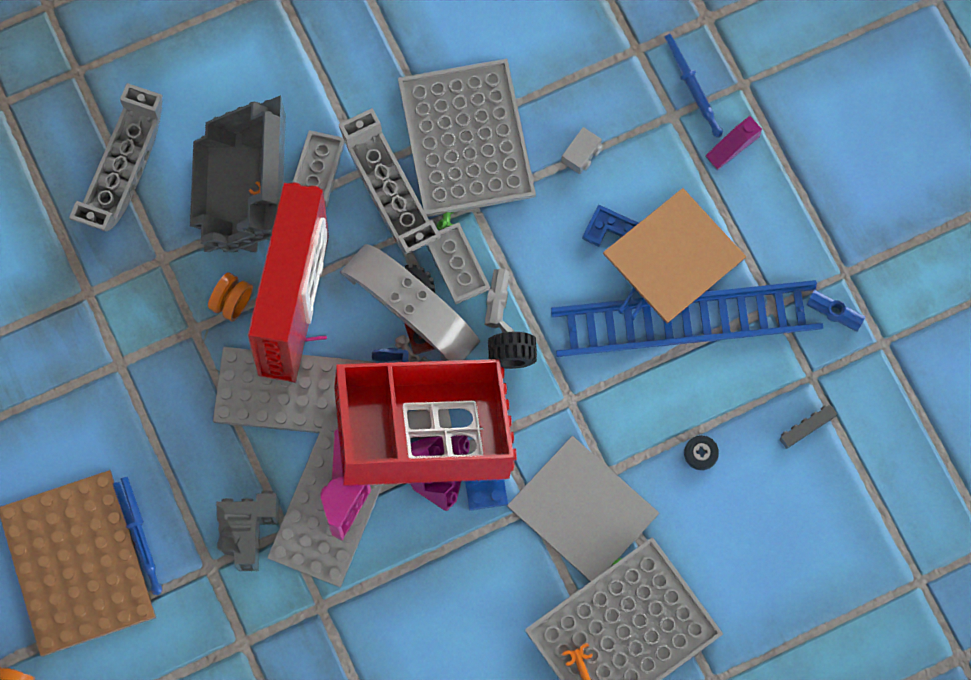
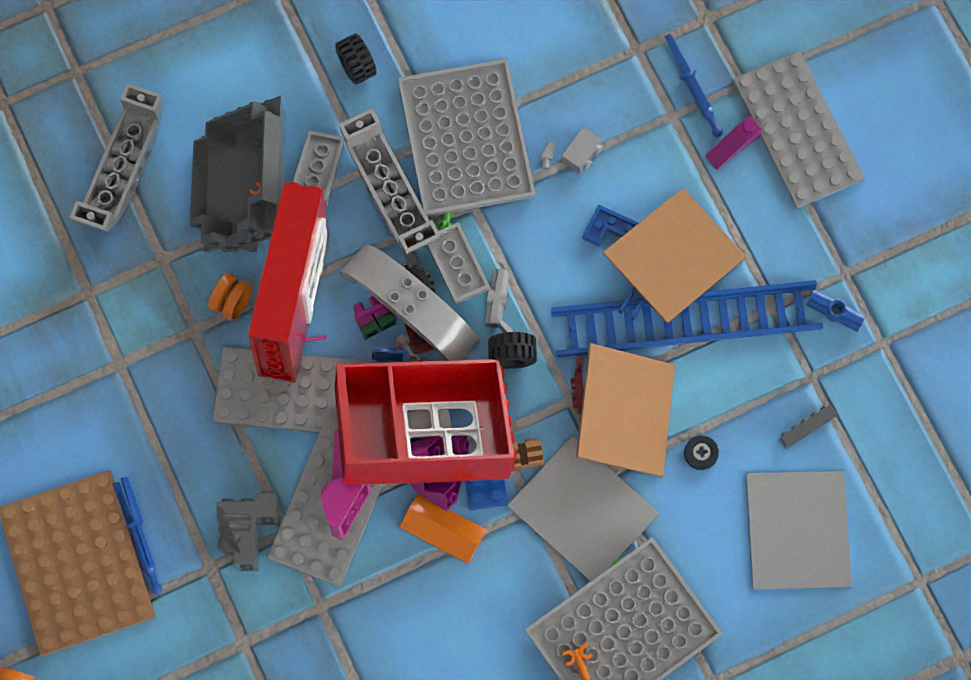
(355, 58): none -> black tyre
(365, 318): none -> hips
(443, 529): none -> orange slope
(528, 454): none -> brick
(547, 155): none -> light grey bar
(577, 385): none -> dark red plate
(625, 410): none -> medium nougat piece
(798, 129): none -> light grey plate
(798, 530): none -> light grey piece

